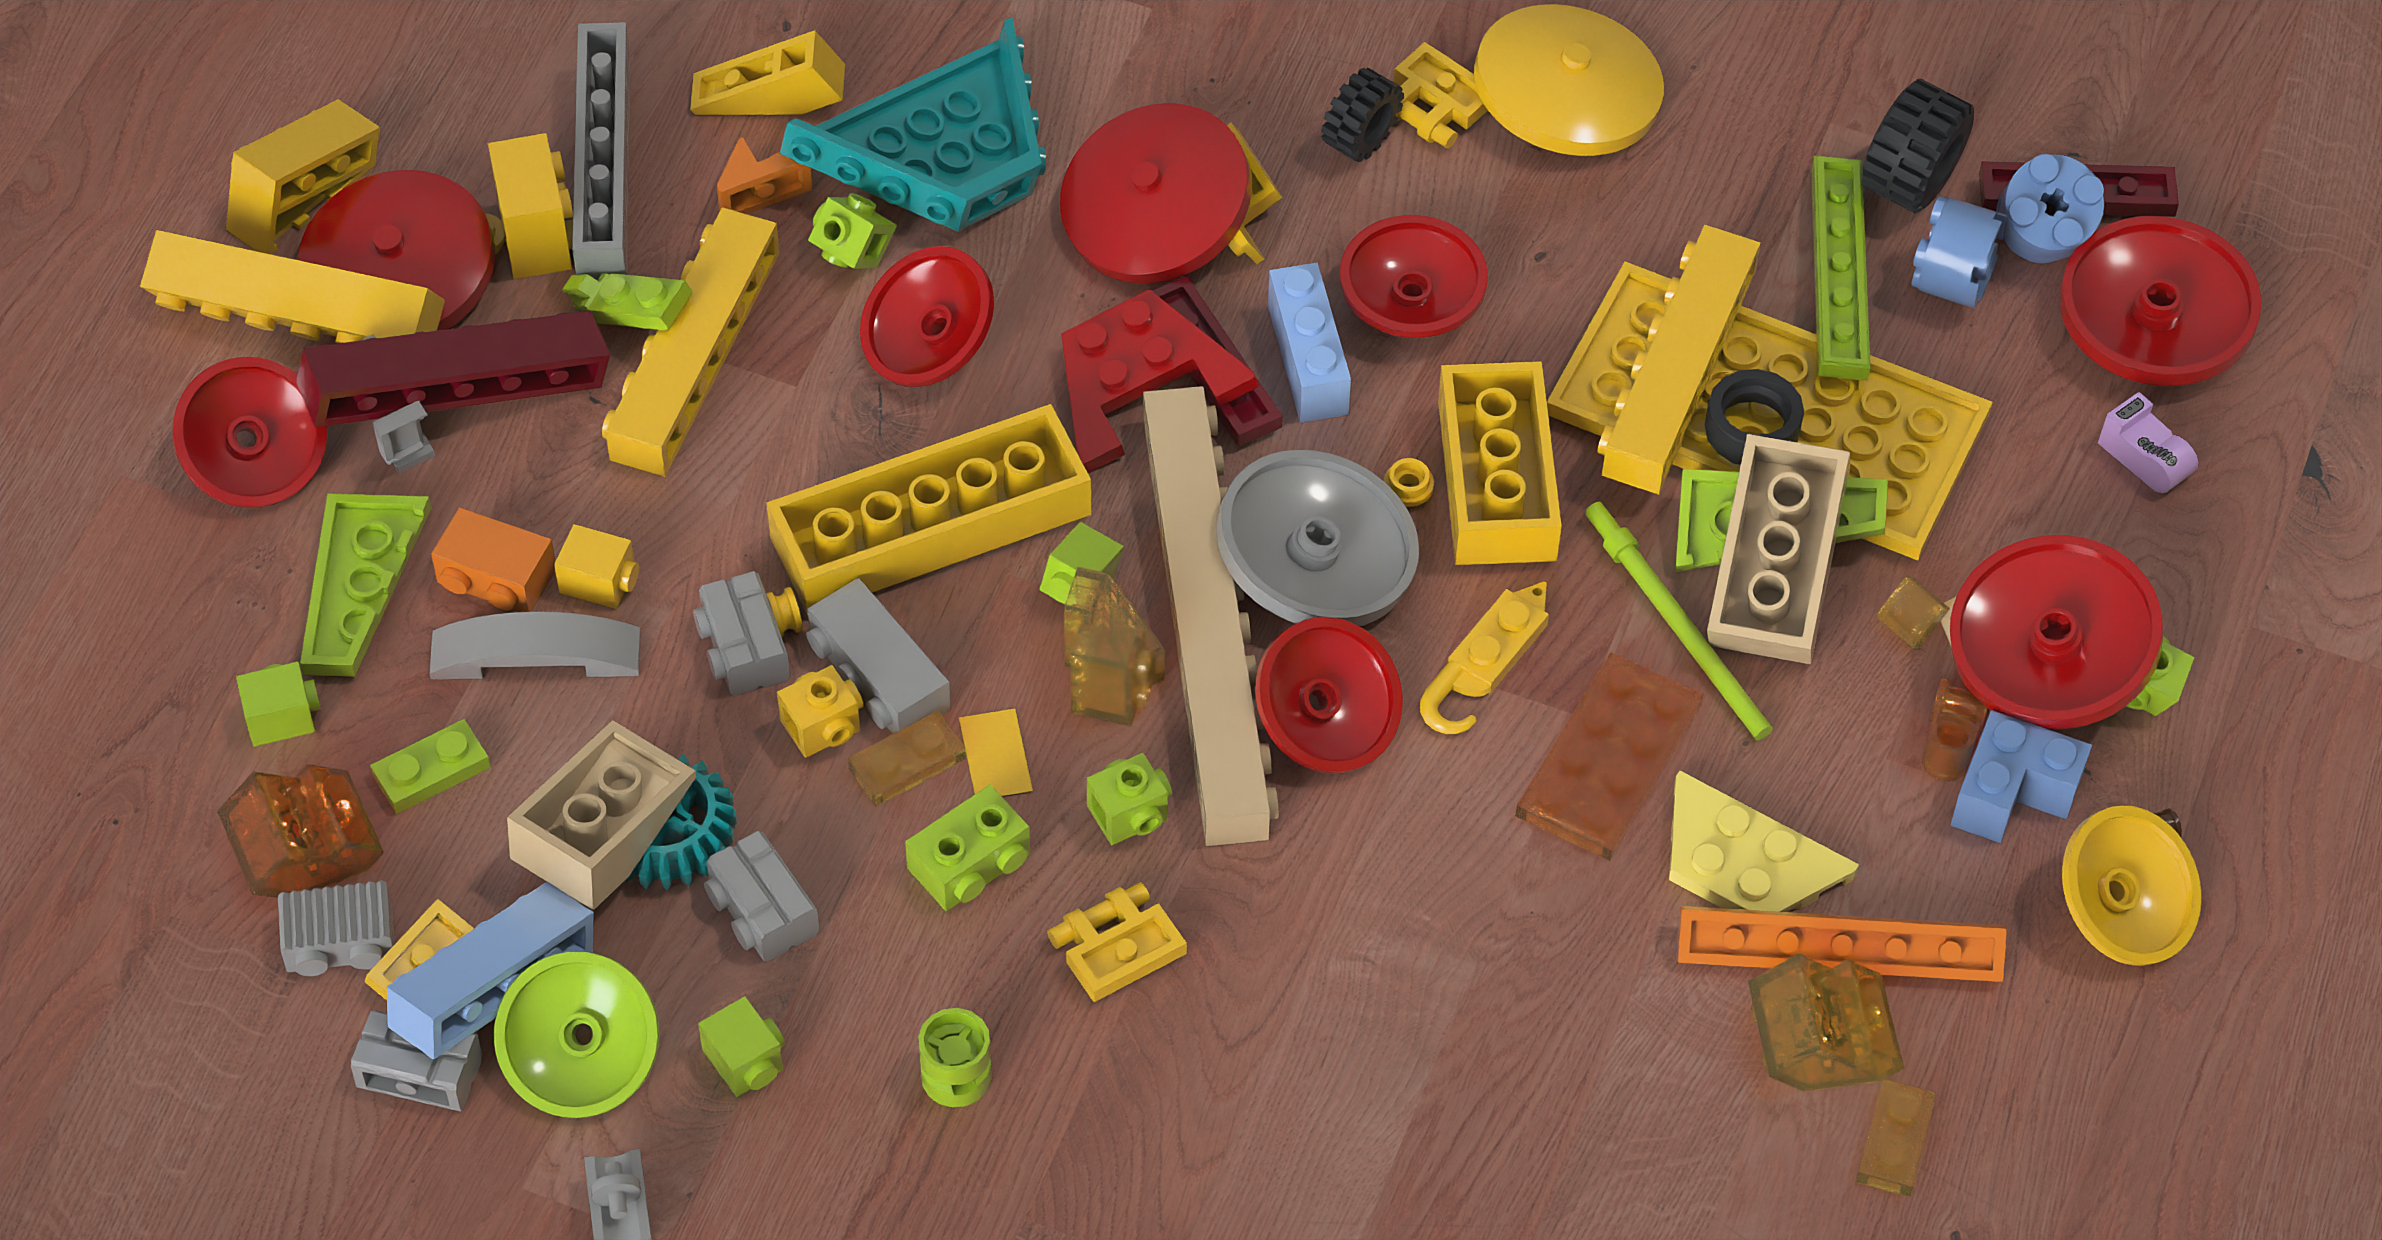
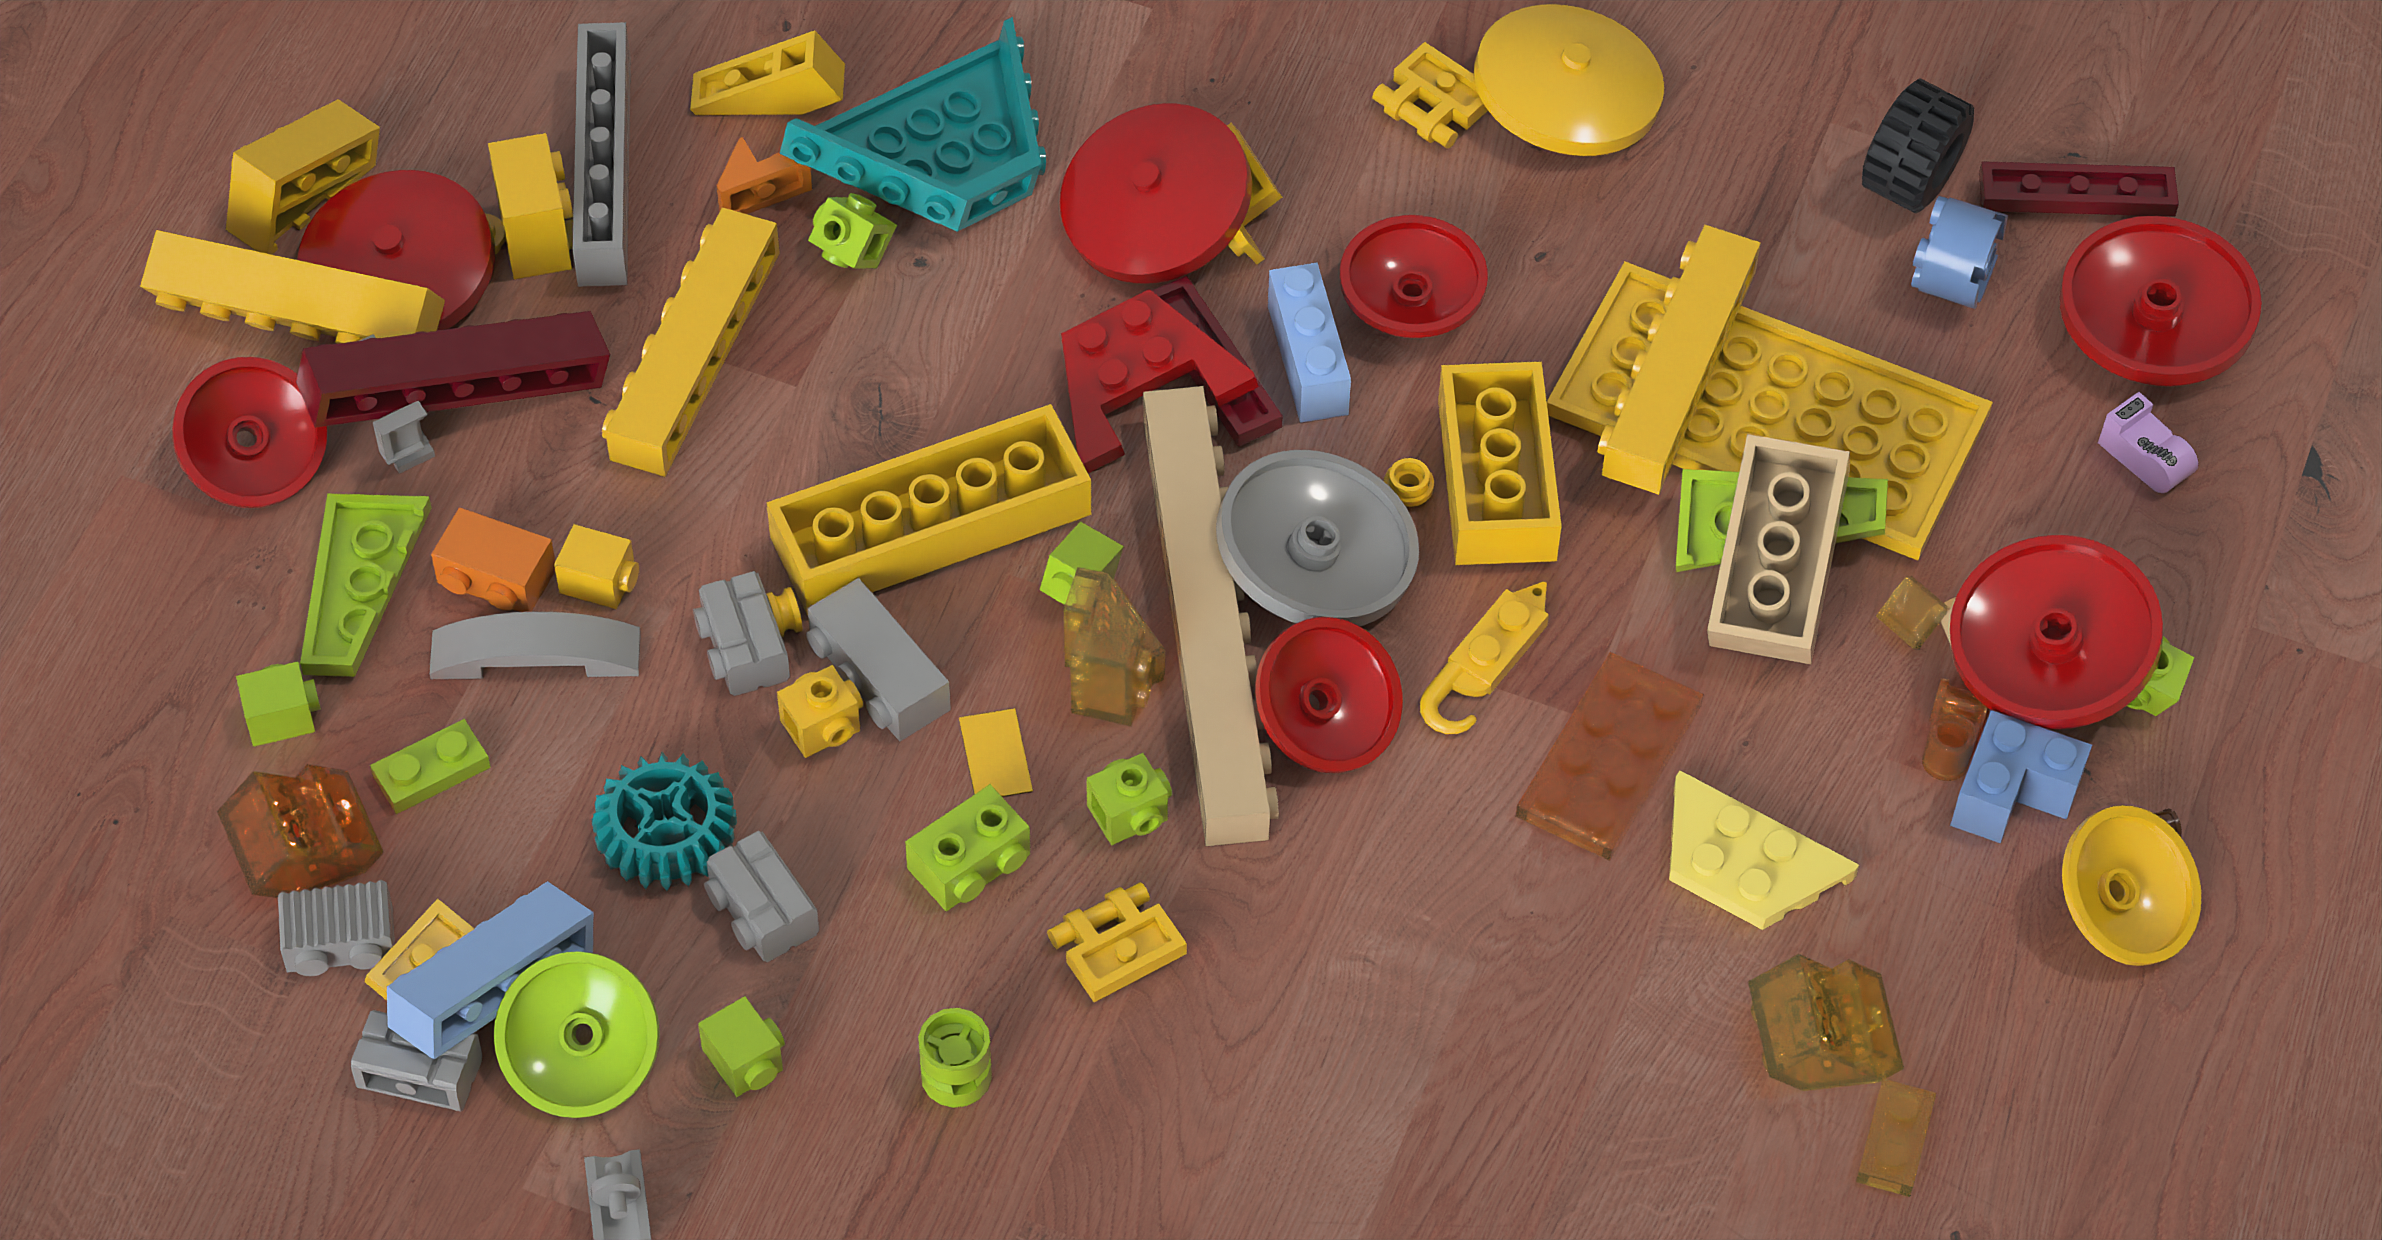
(598, 814): tan slope -> none
(629, 299): lime hinge -> none
(906, 758): clear yellow plate -> none
(927, 316): red dish -> none
(1362, 114): black tyre -> none
(1624, 548): lime bar -> none
(1756, 387): black tyre -> none
(1840, 268): lime tile -> none
(1879, 944): orange plate -> none
(2077, 208): medium blue brick -> none

